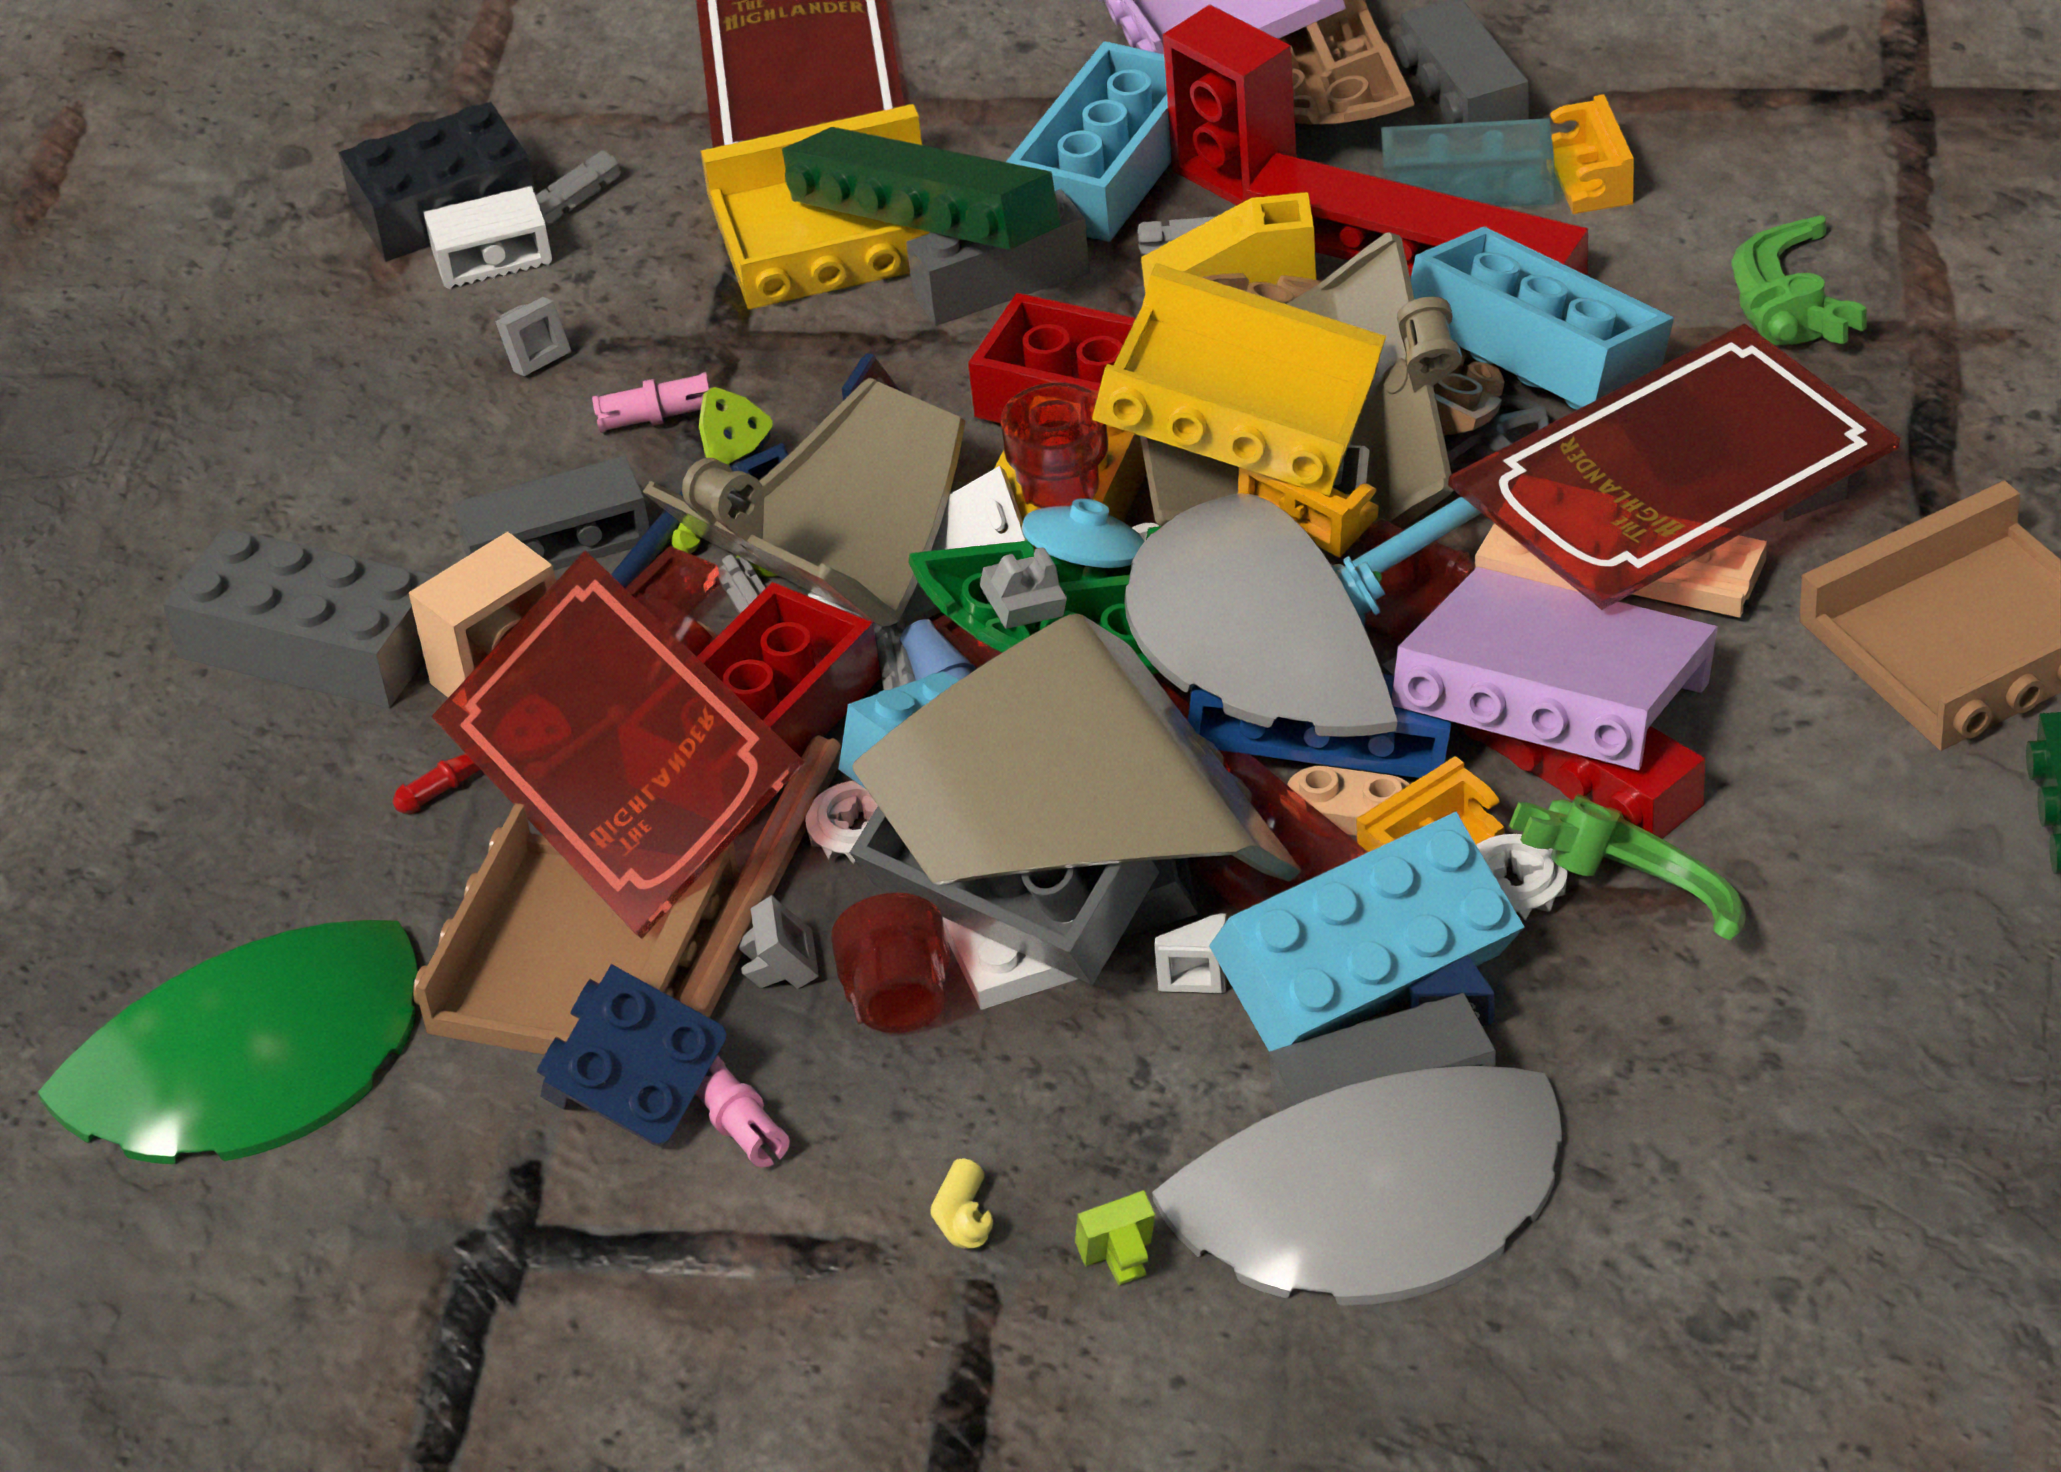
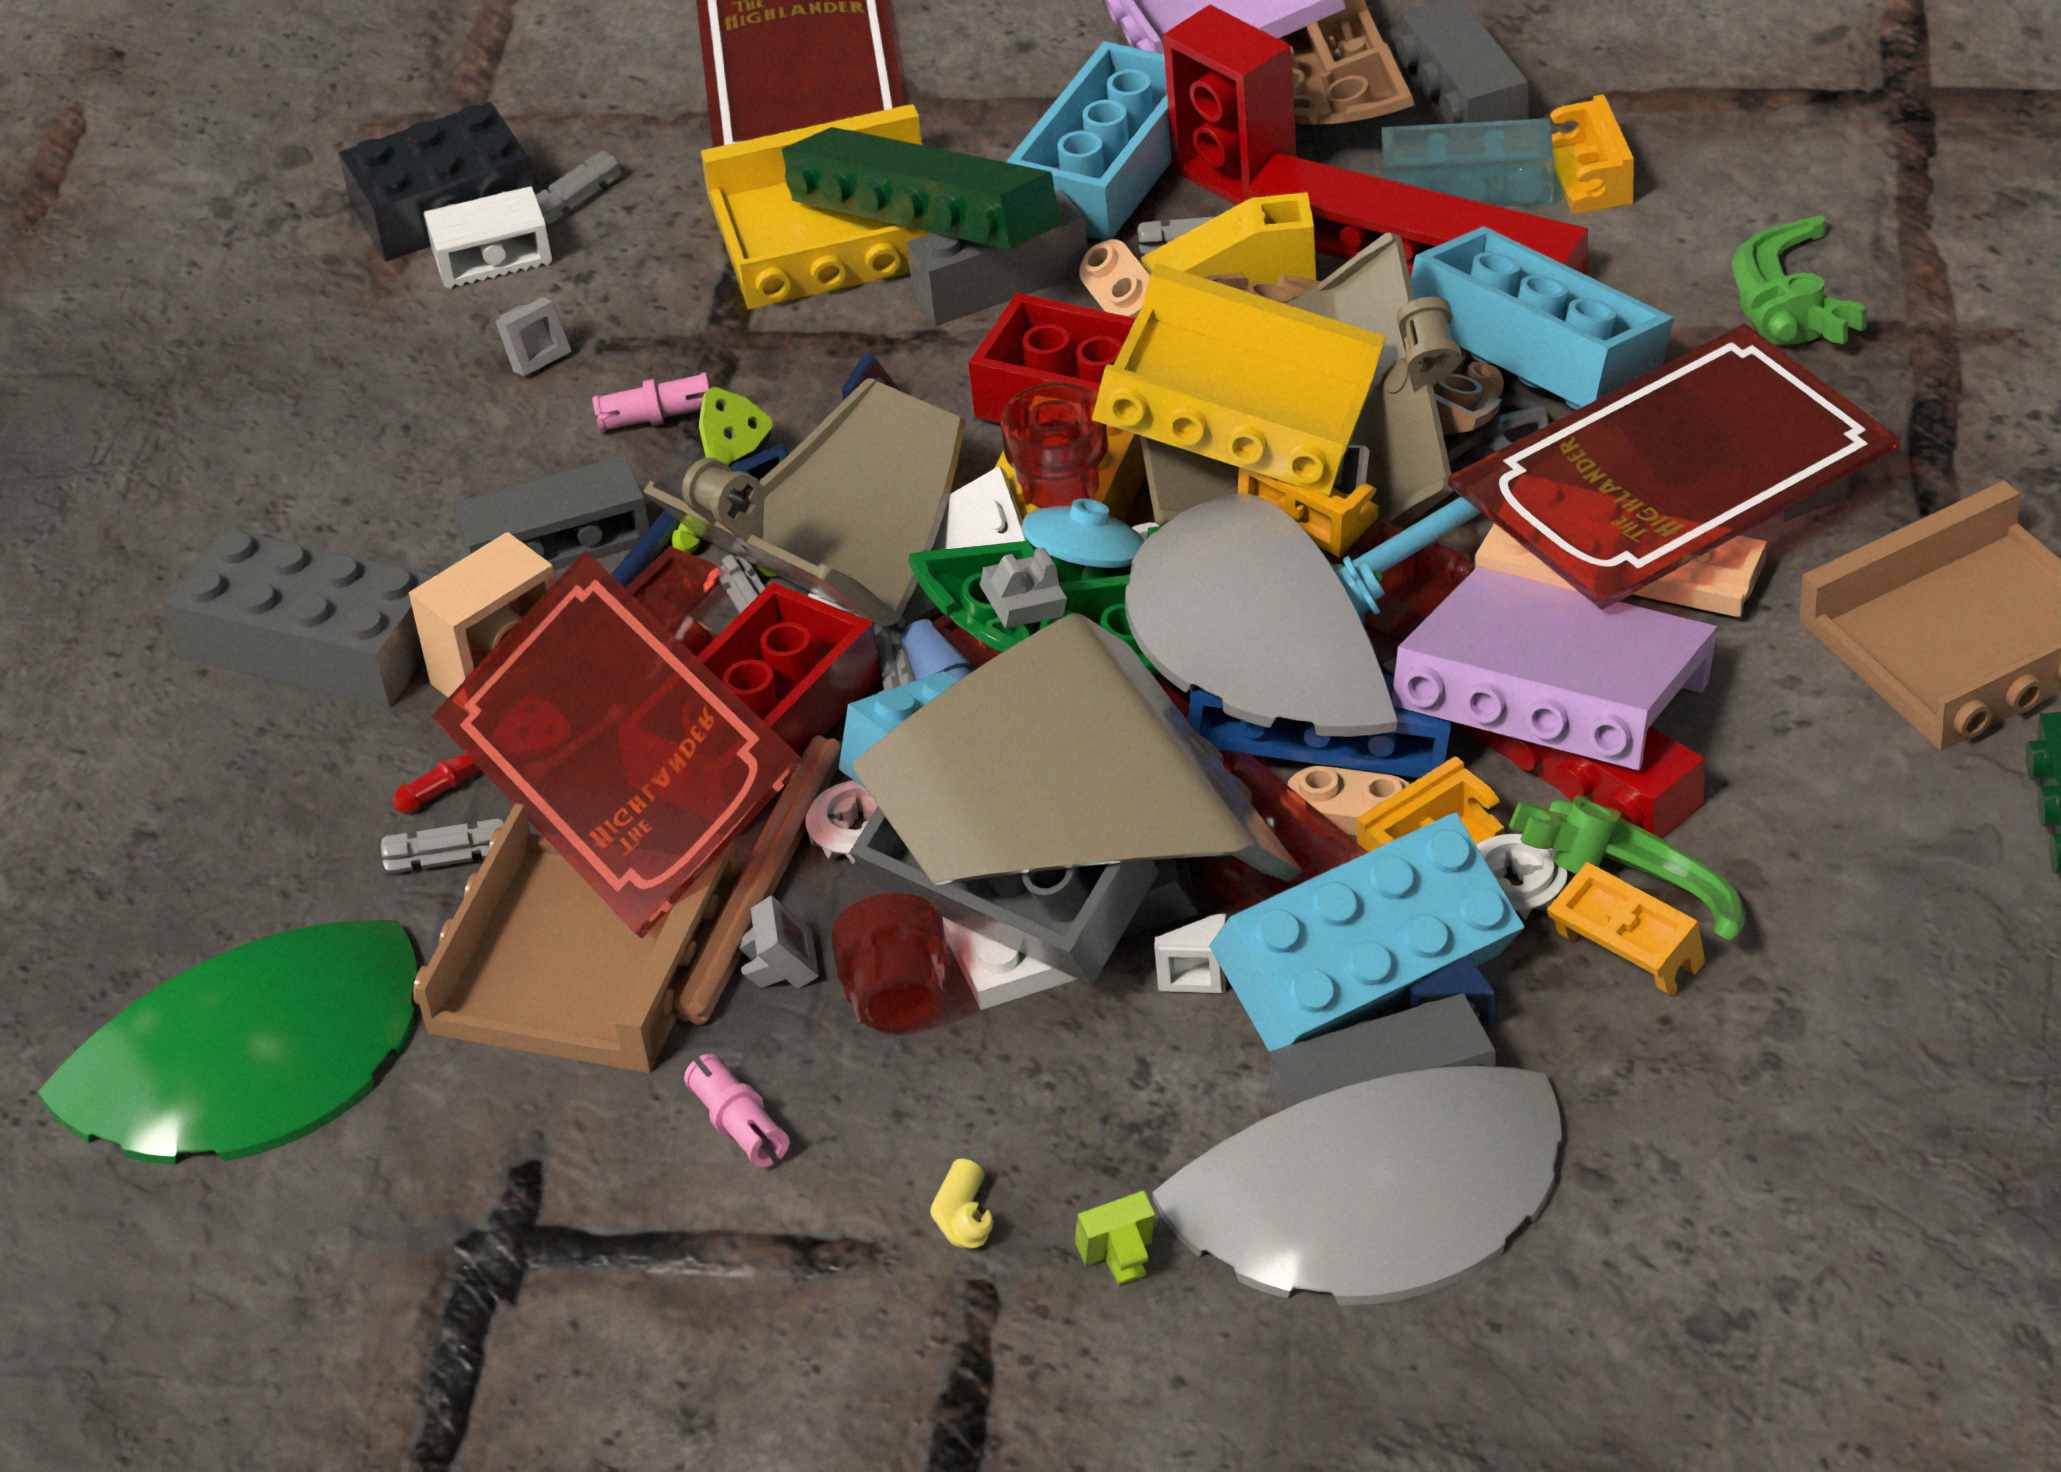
(437, 846): none -> light grey axle
(631, 1056): dark blue bracket -> none
(1115, 277): none -> light nougat plate
(1629, 925): none -> light orange hinge

